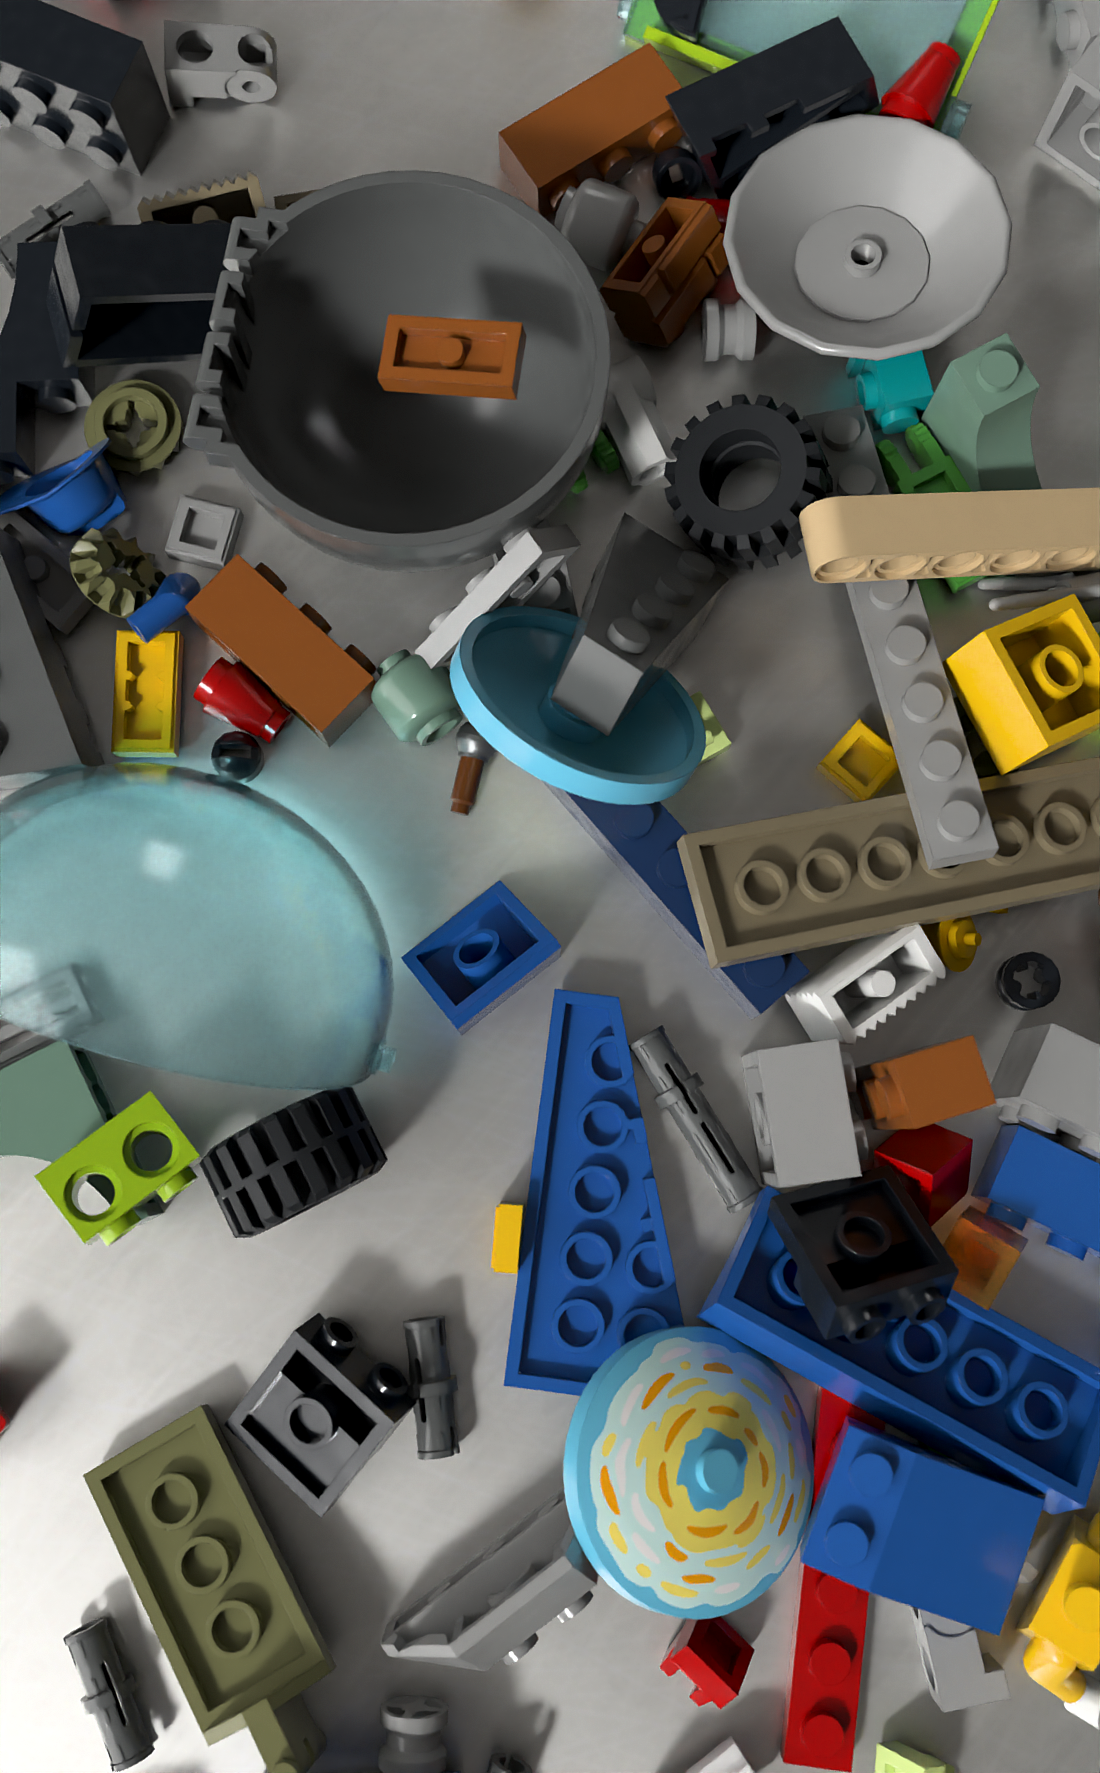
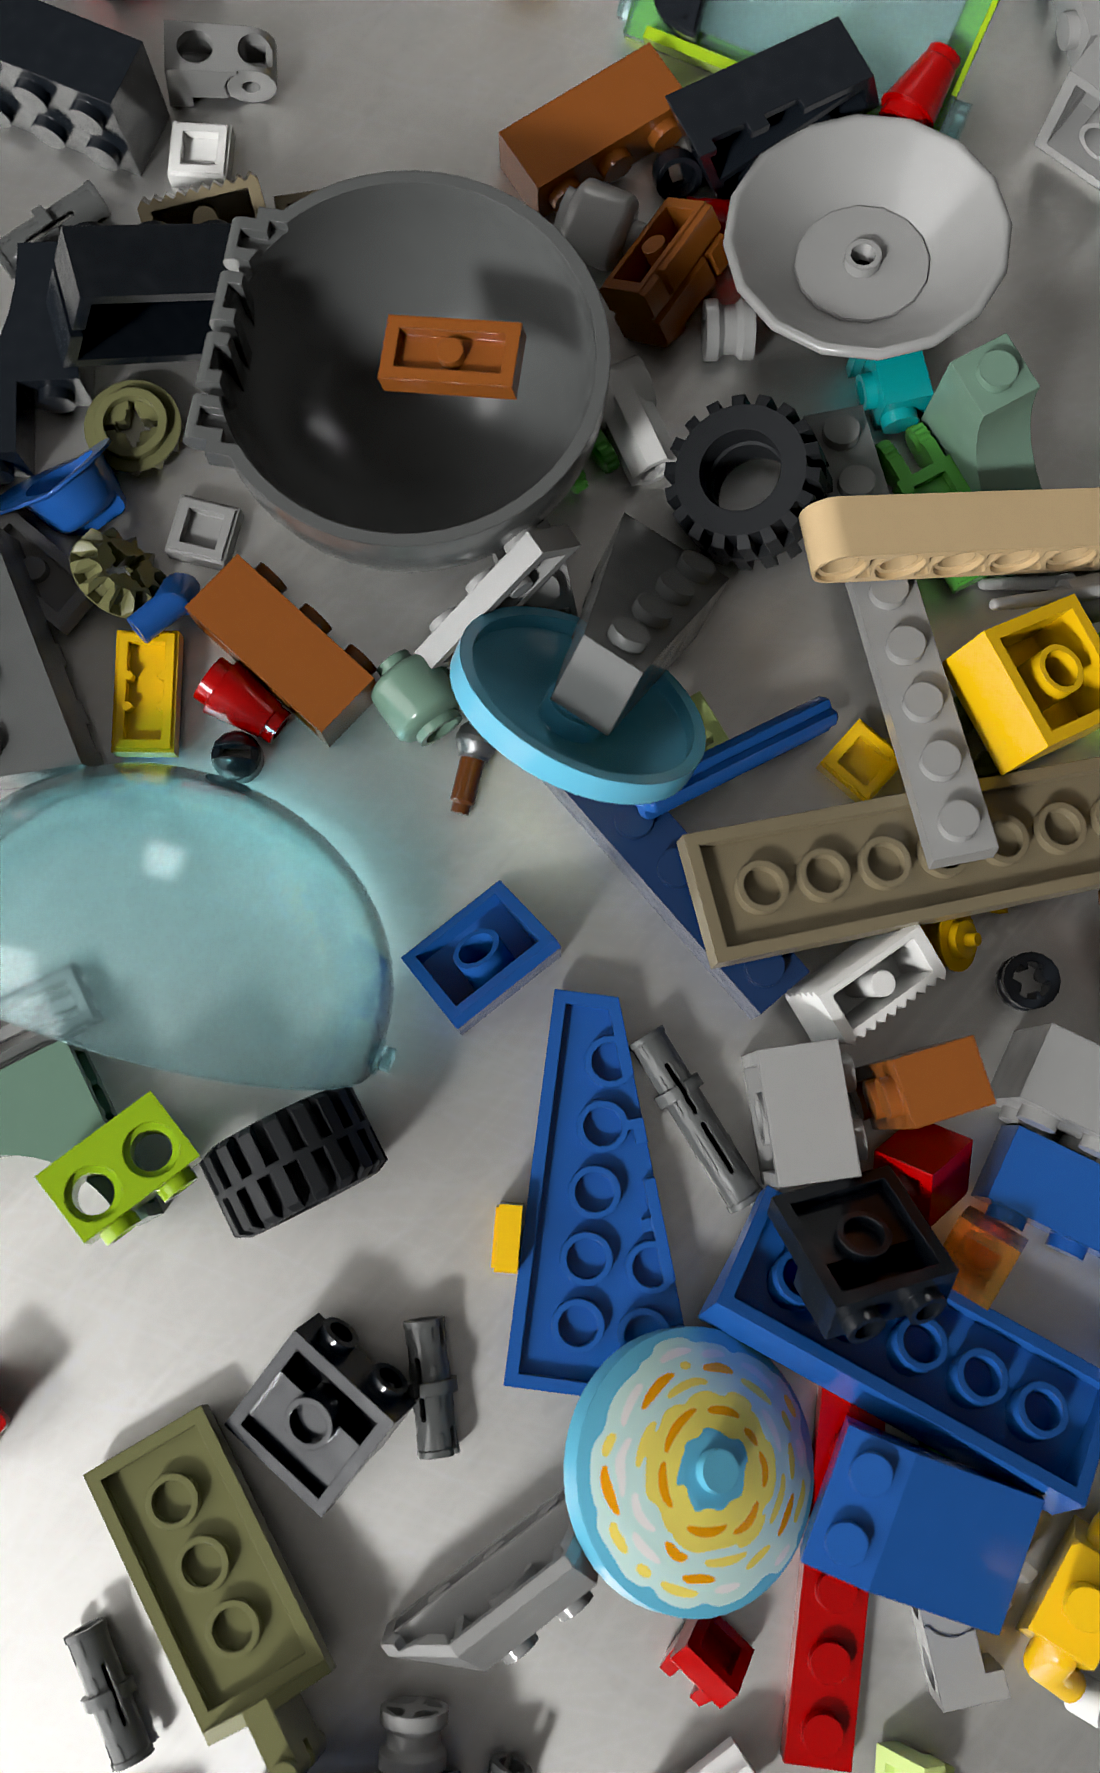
(200, 153): none -> white tile
(750, 751): none -> blue axle

